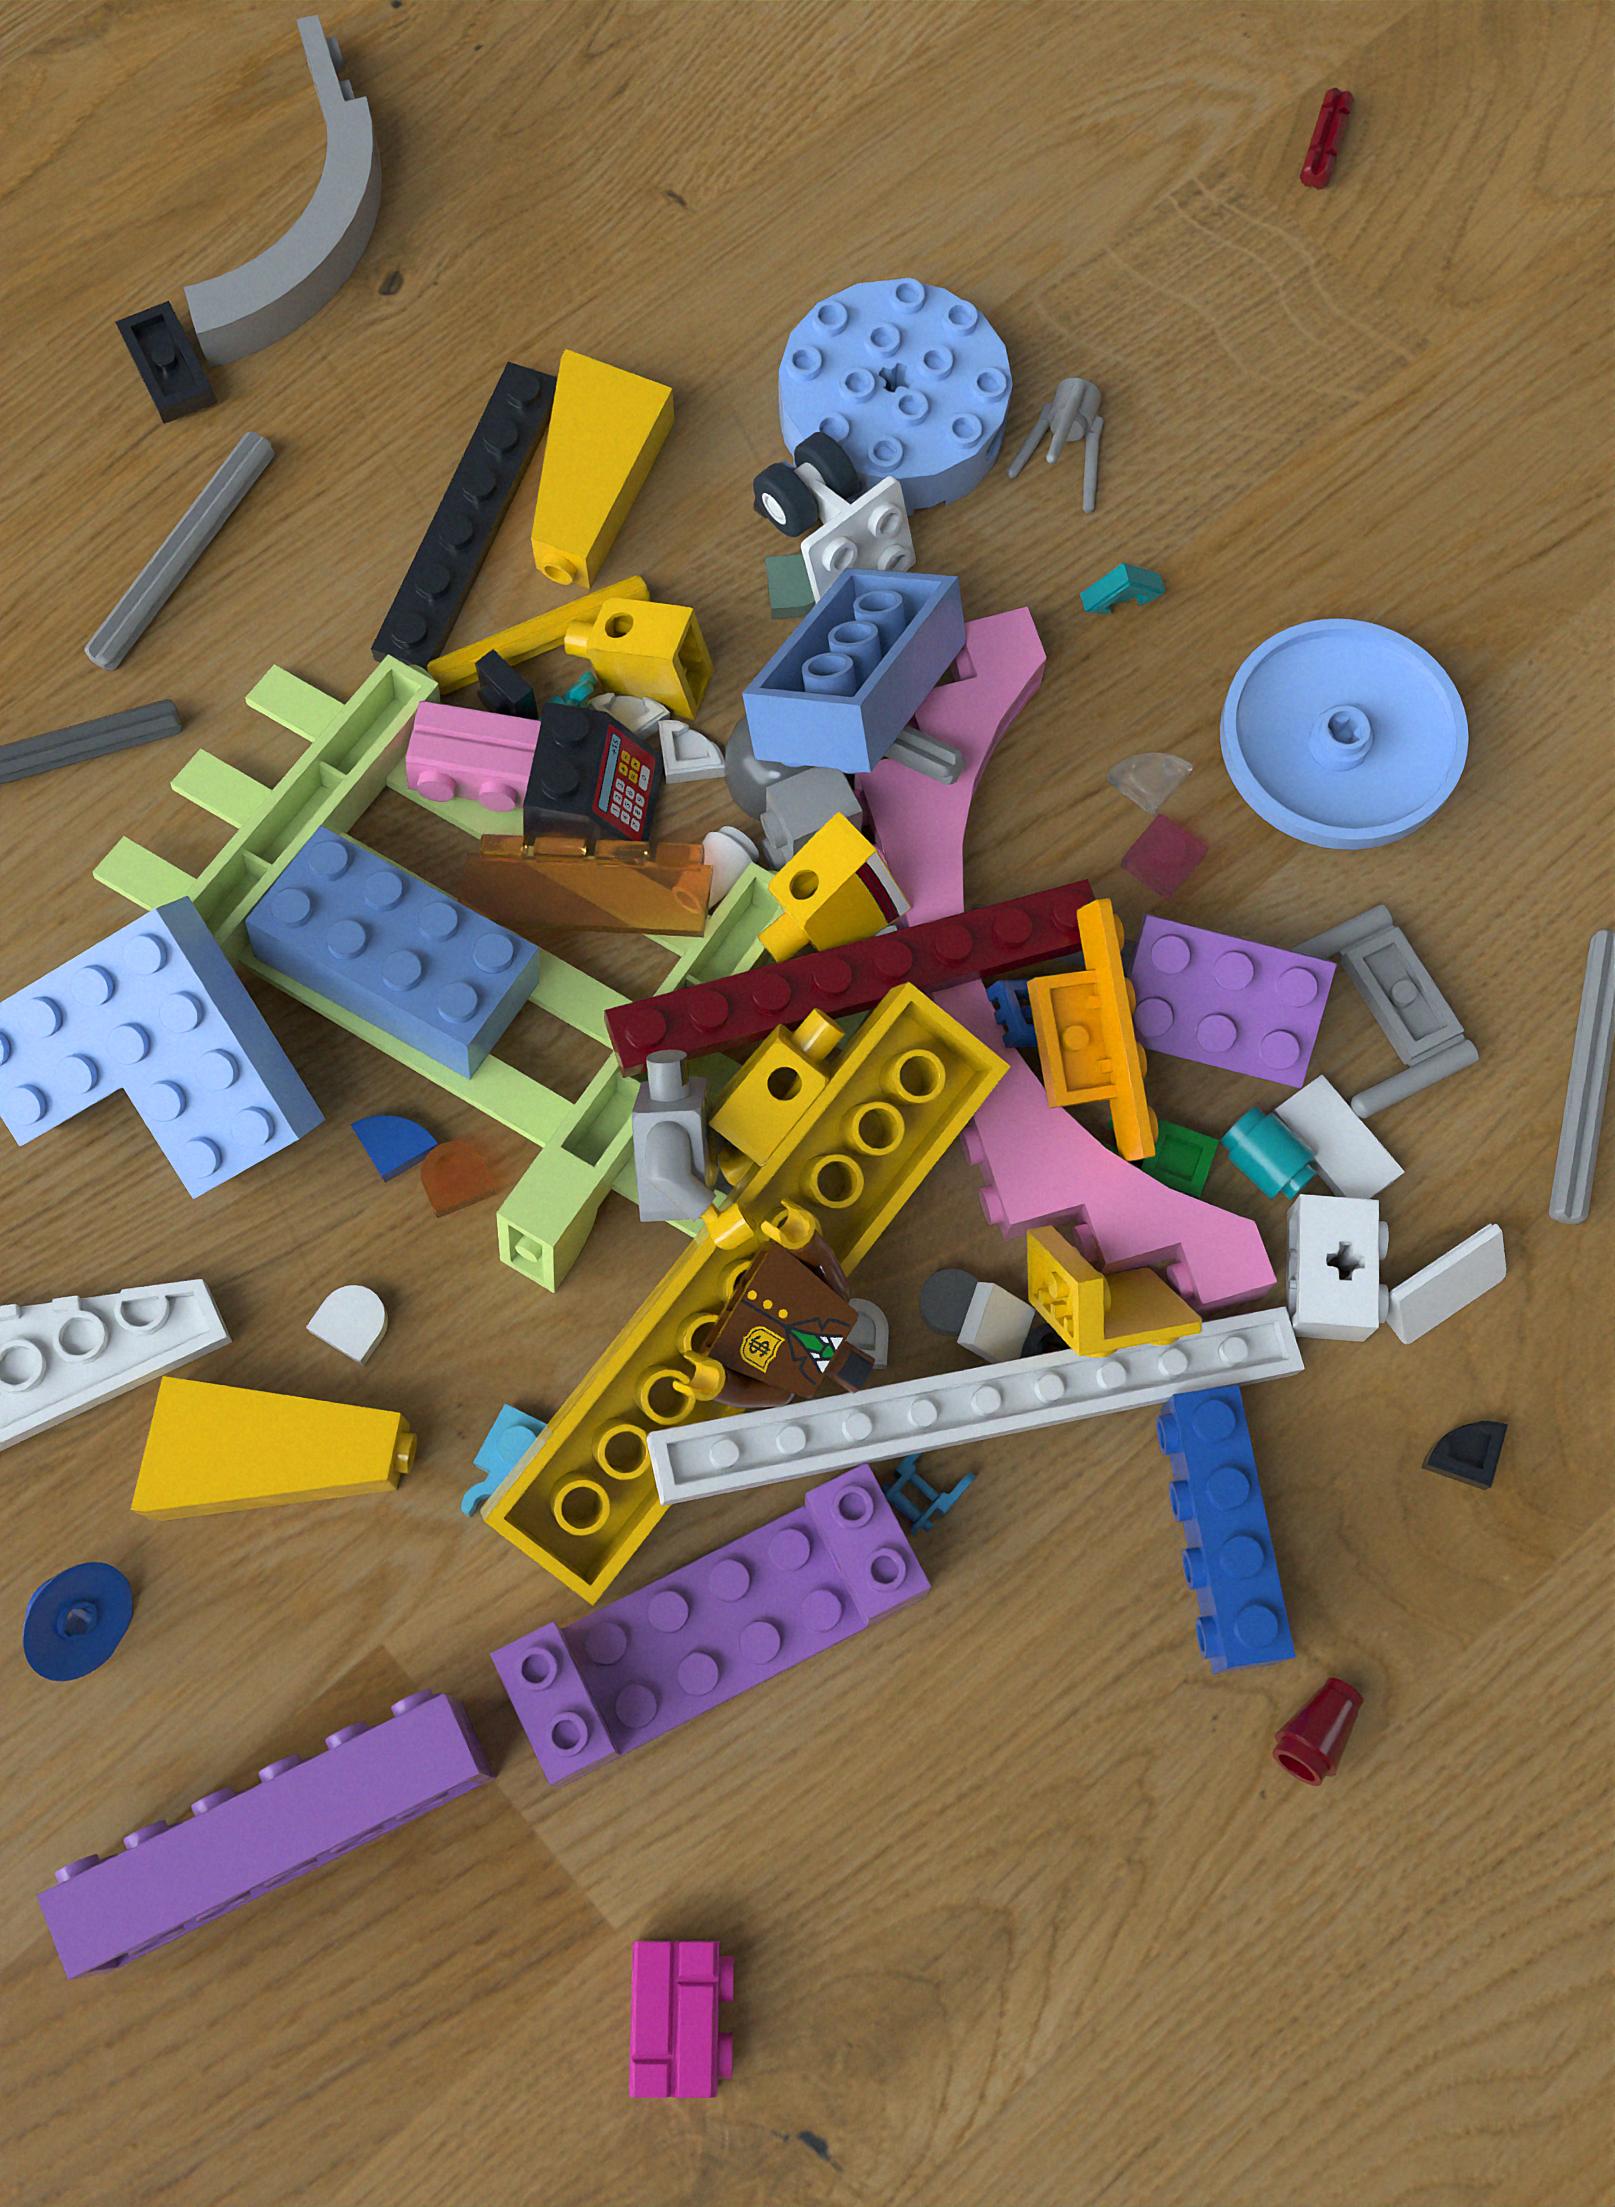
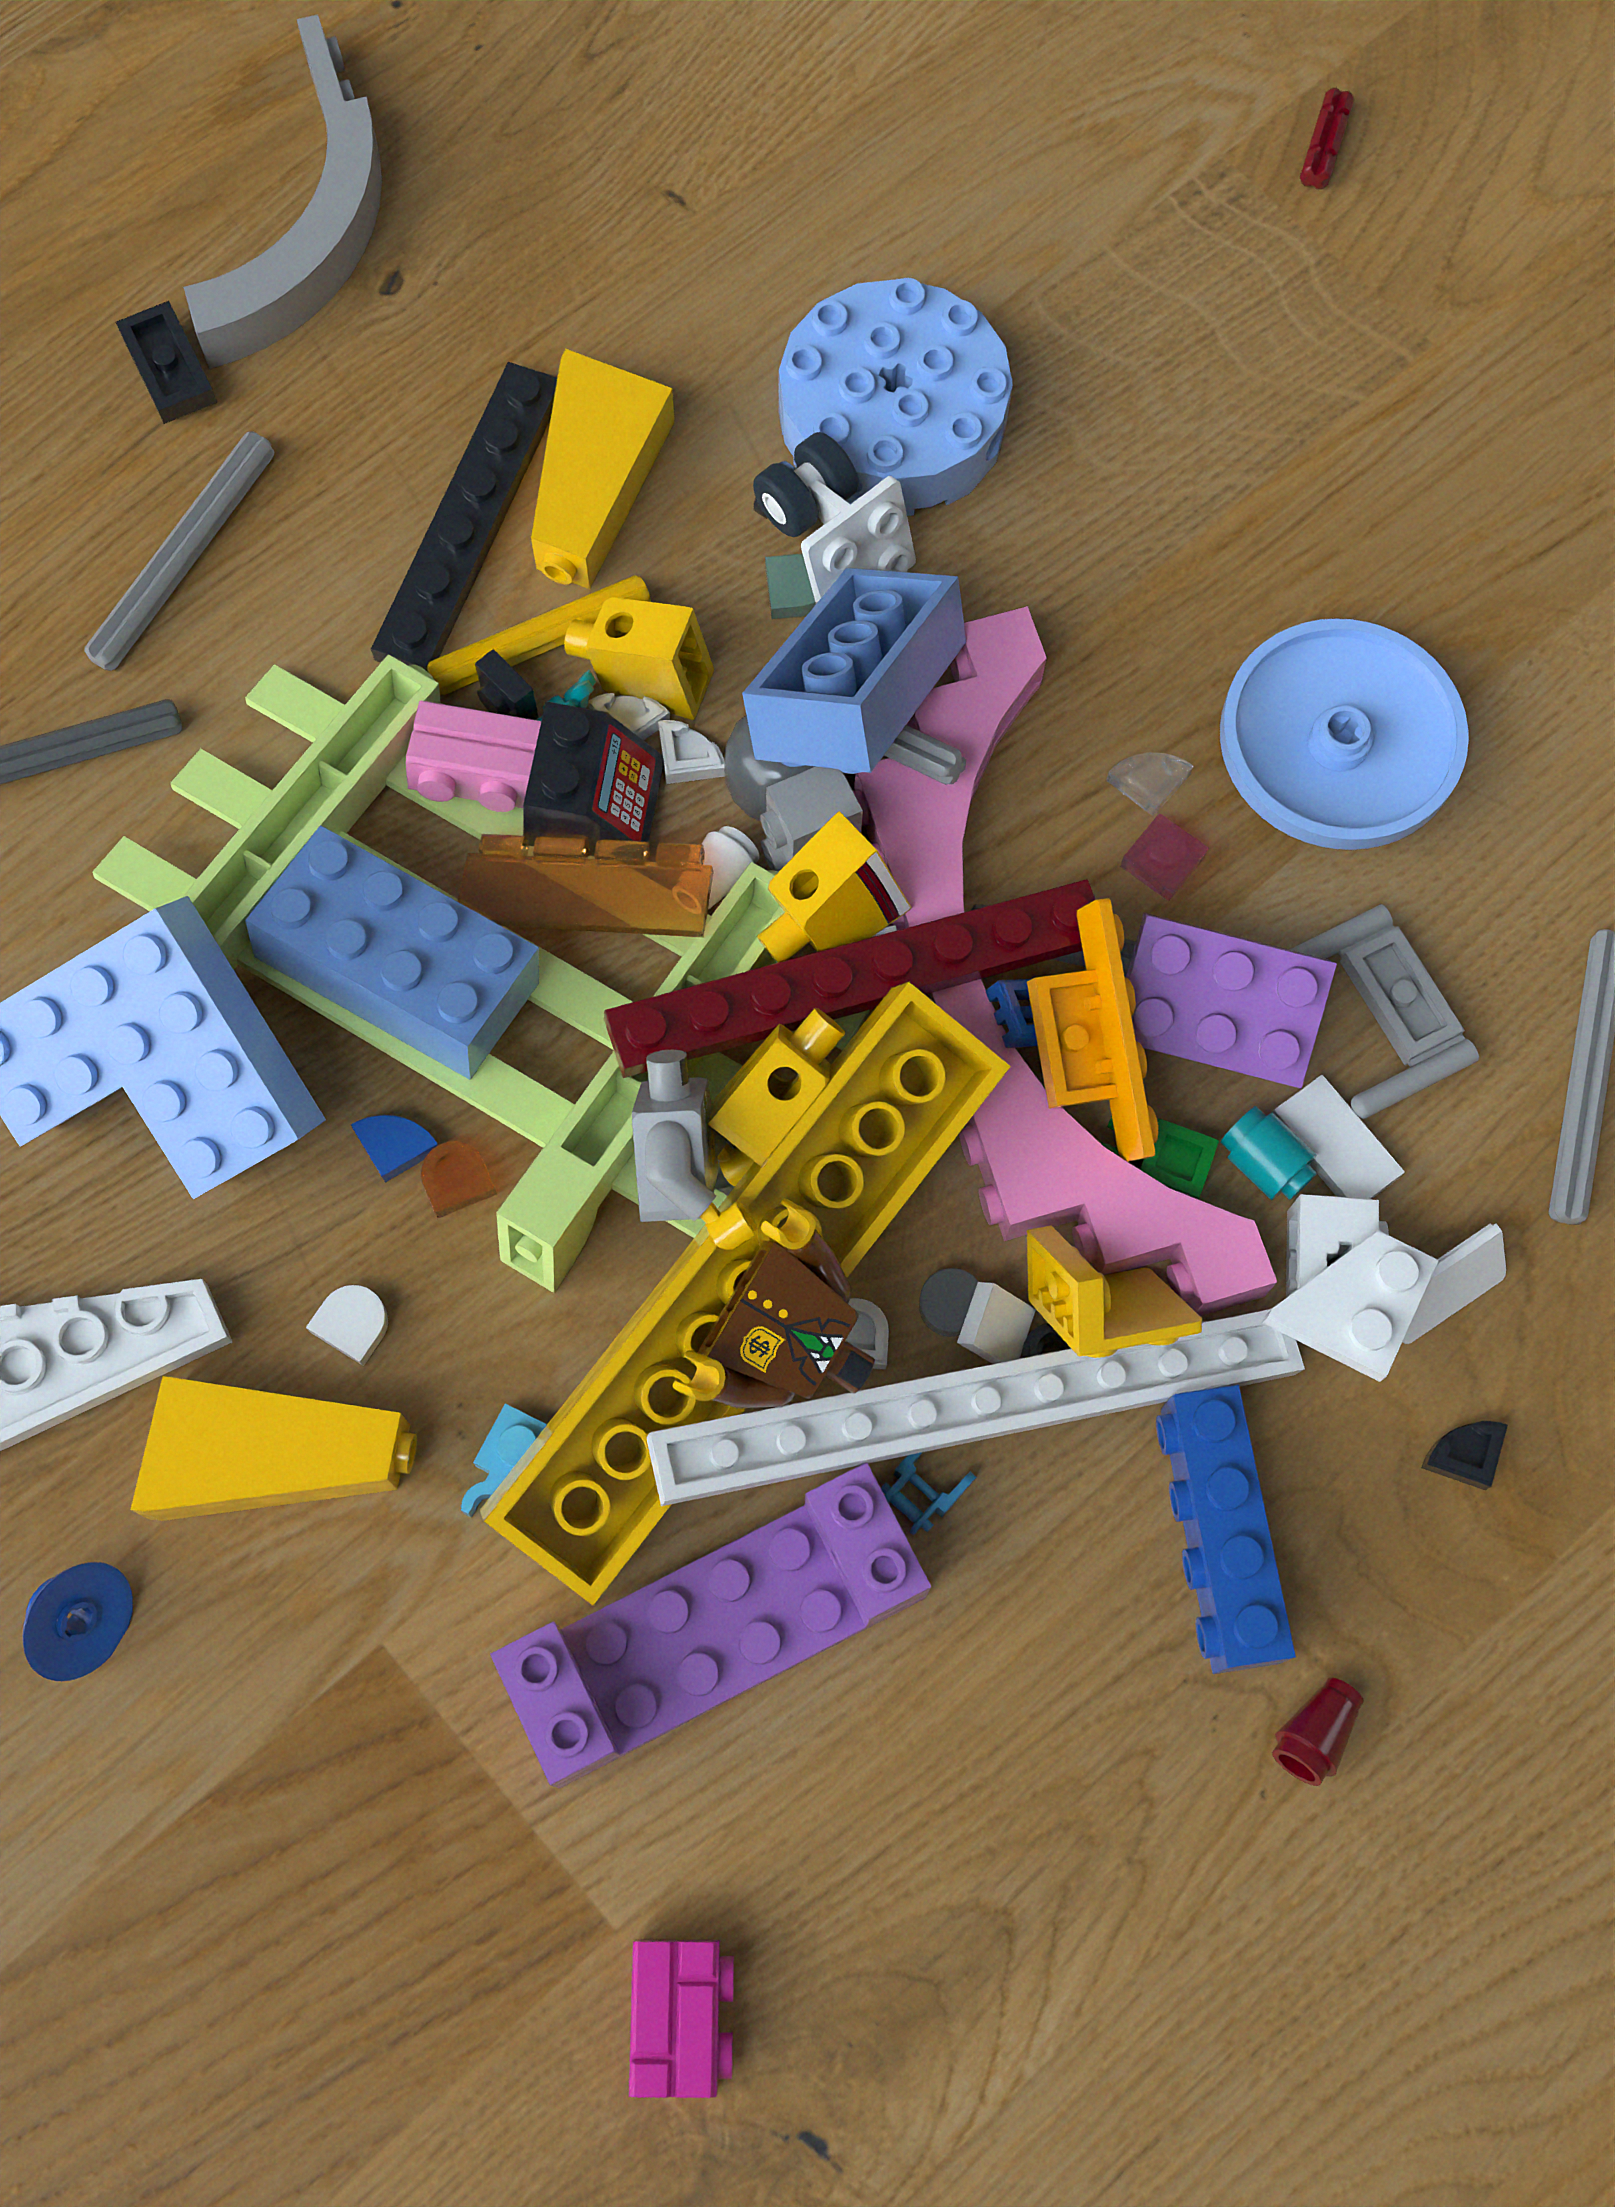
(263, 1836): medium lavender brick -> none
(1069, 417): light grey plant -> none
(1120, 586): teal tile -> none
(1359, 1304): none -> white wing

